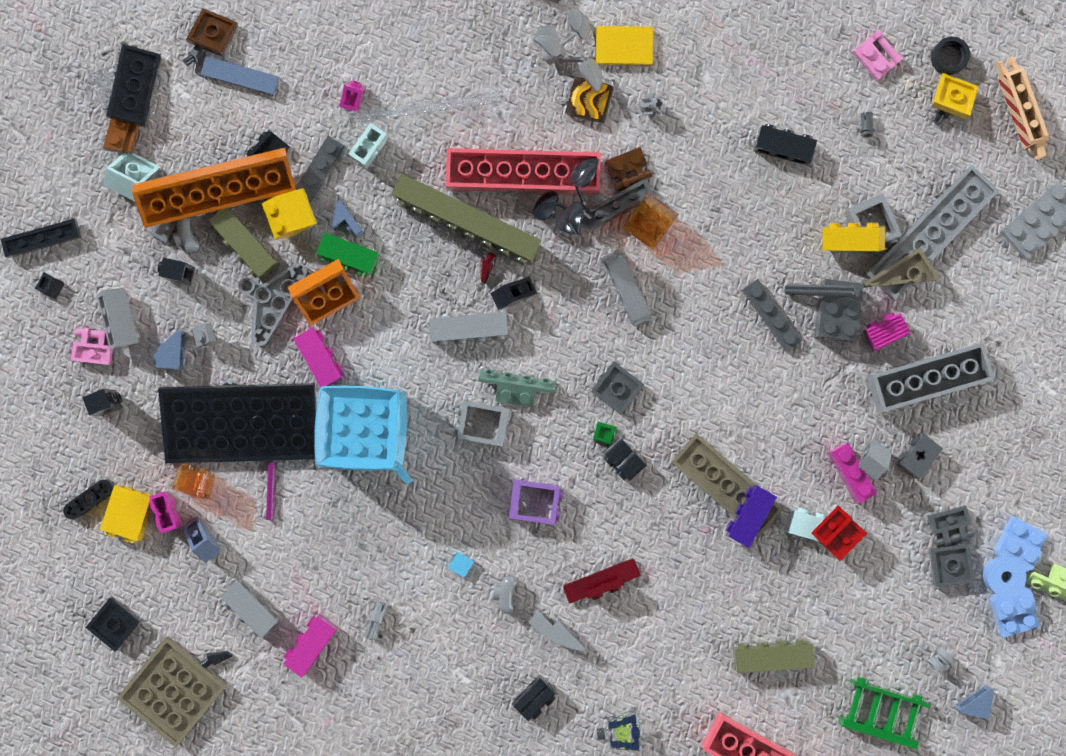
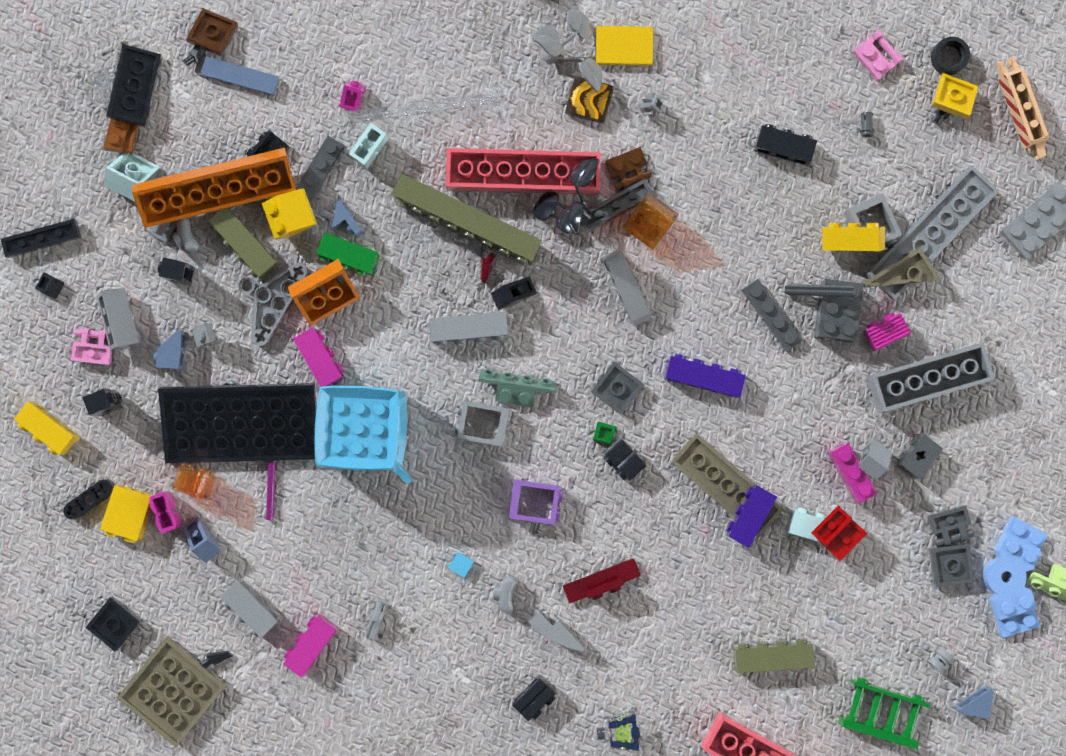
(46, 428): none -> yellow brick
(705, 377): none -> dark purple brick

